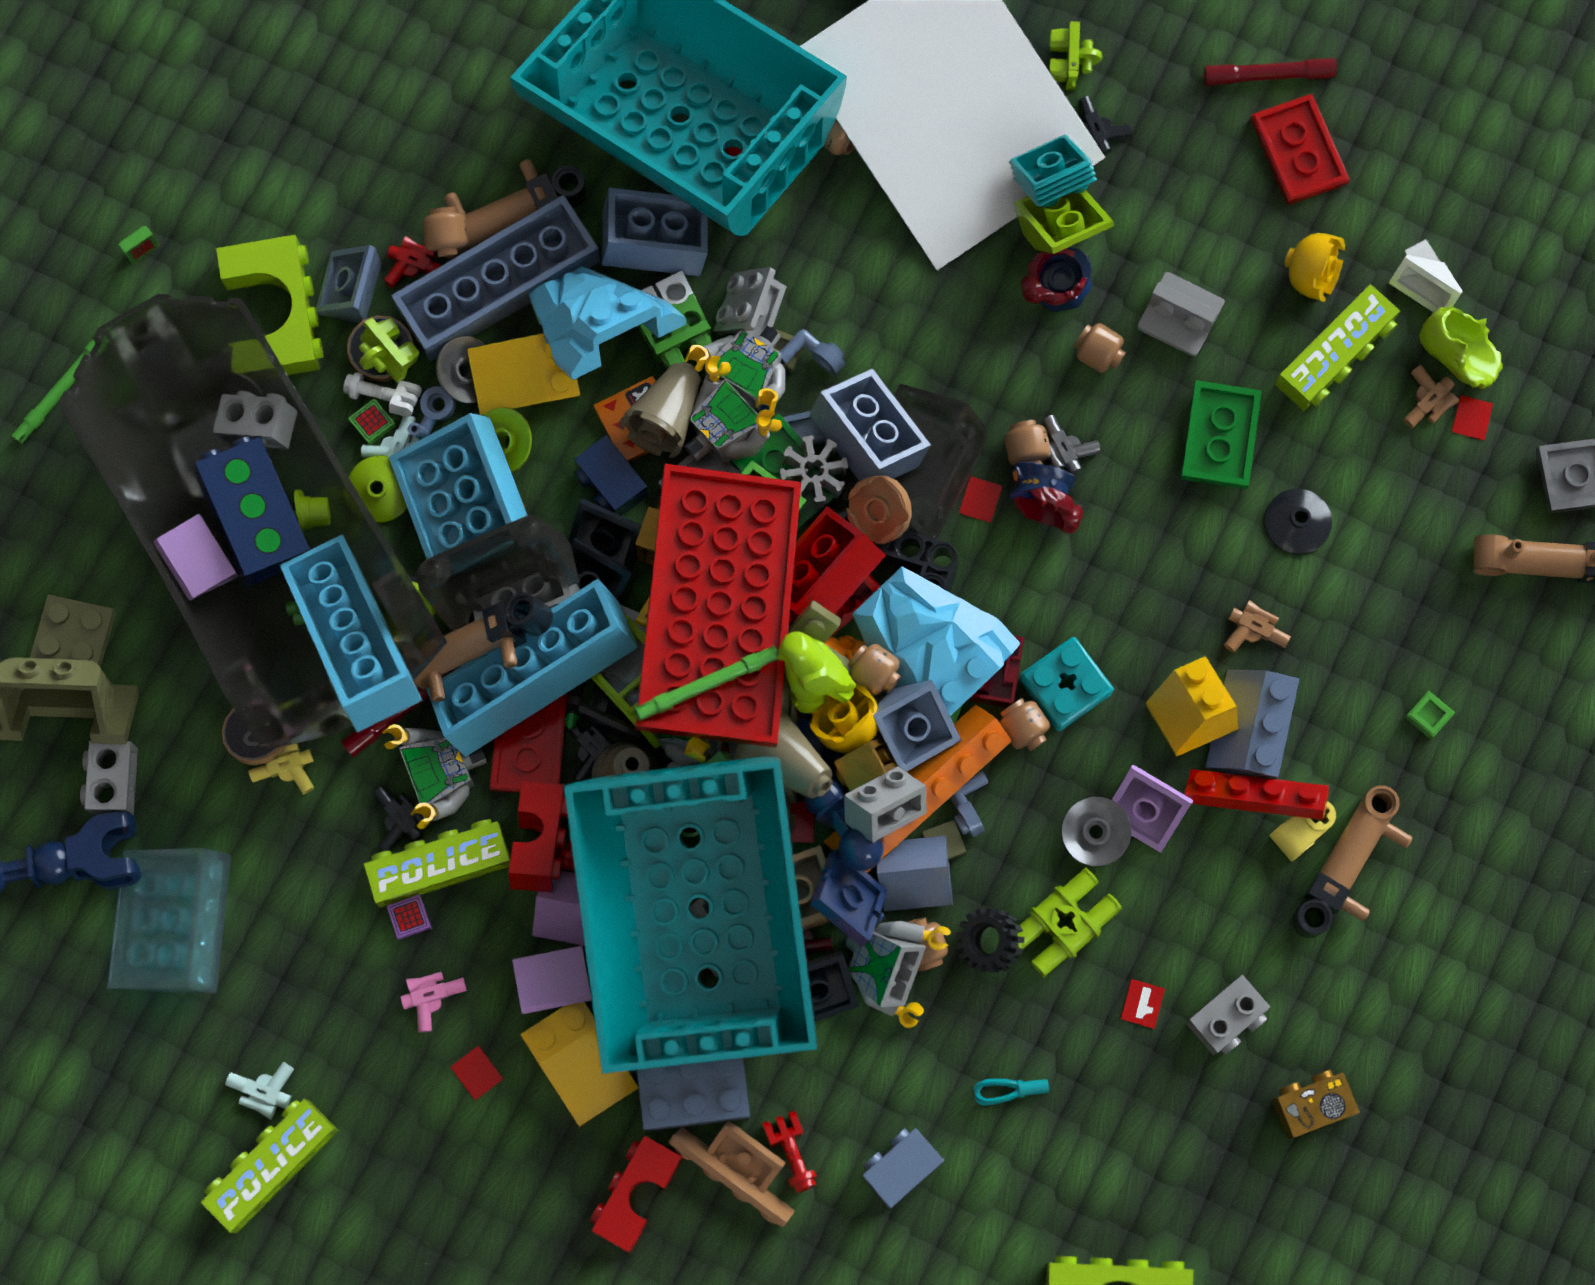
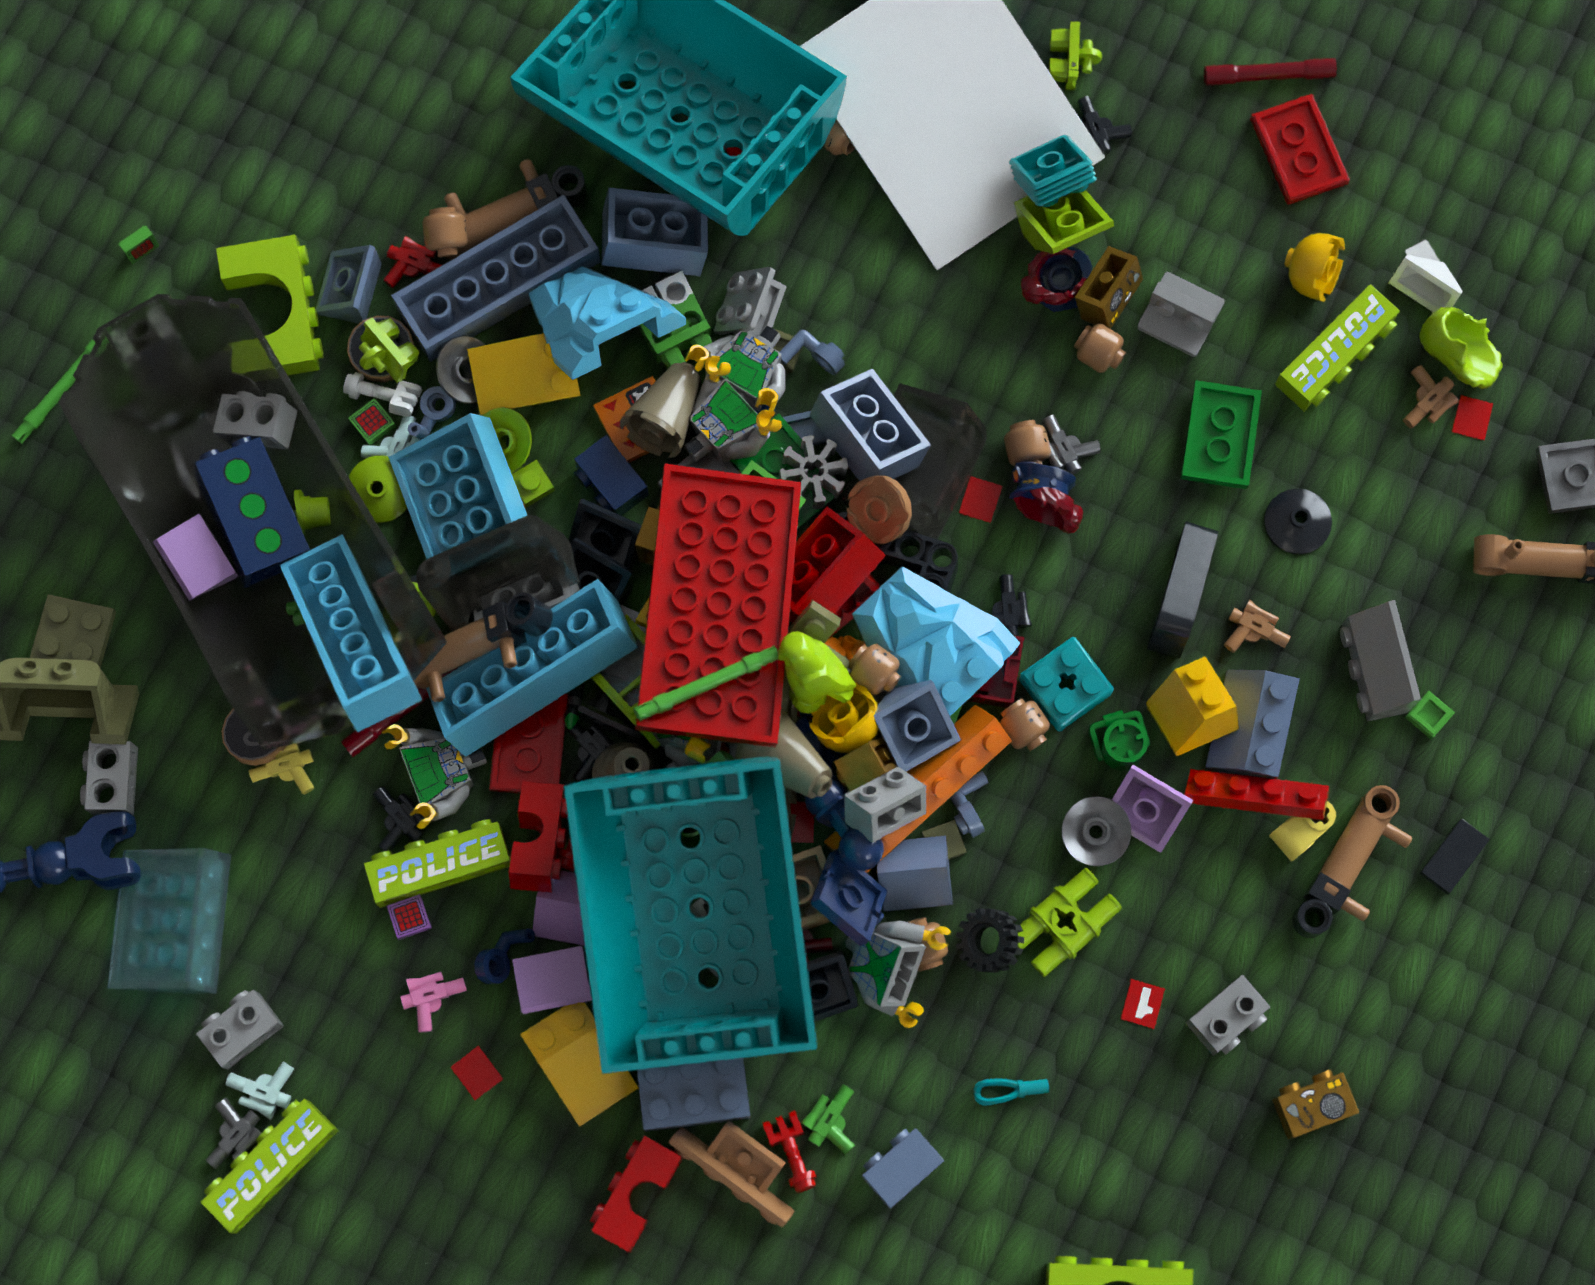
(236, 1133): none -> flat silver piece
(239, 1028): none -> light grey brick
(493, 965): none -> dark blue plate
(532, 483): none -> lime plate
(828, 1122): none -> bright green piece
(1009, 611): none -> black piece
(1109, 287): none -> pearl gold brick
(1123, 741): none -> green piece
(1183, 590): none -> beam
(1380, 662): none -> light grey slope
(1454, 856): none -> black tile

